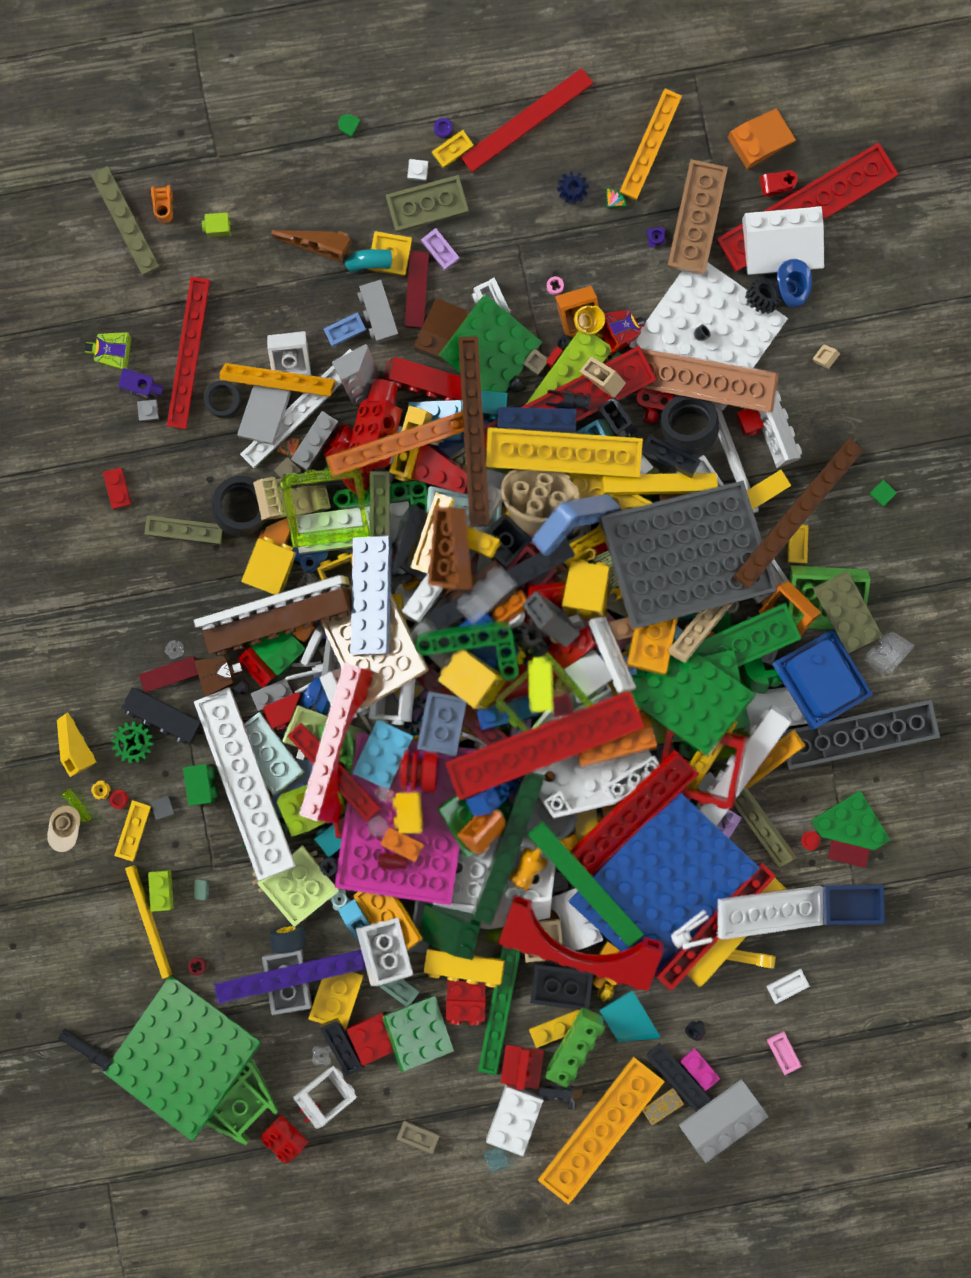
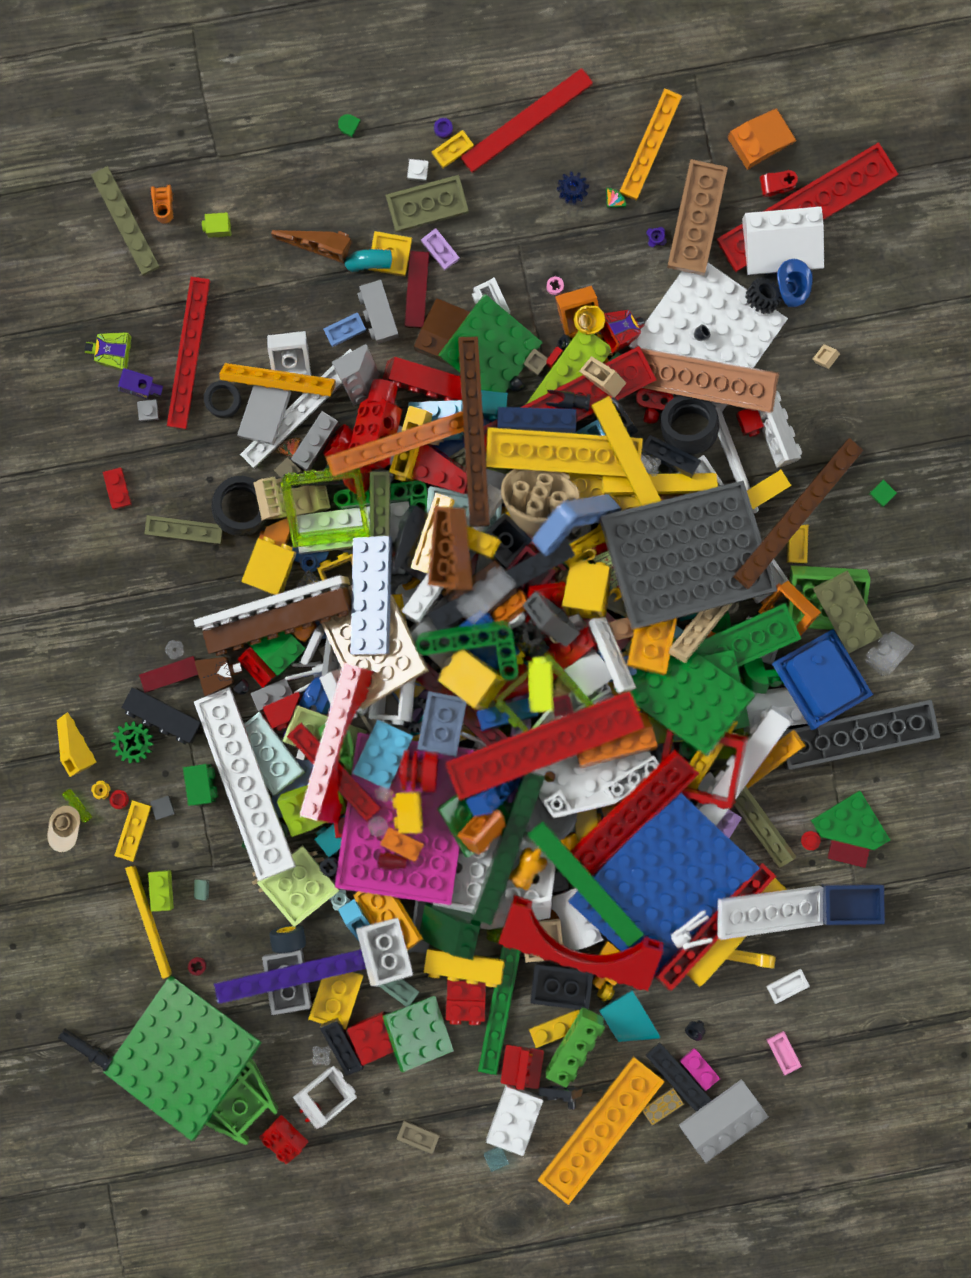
(625, 451): none -> yellow tile
(654, 462): none -> clear plate

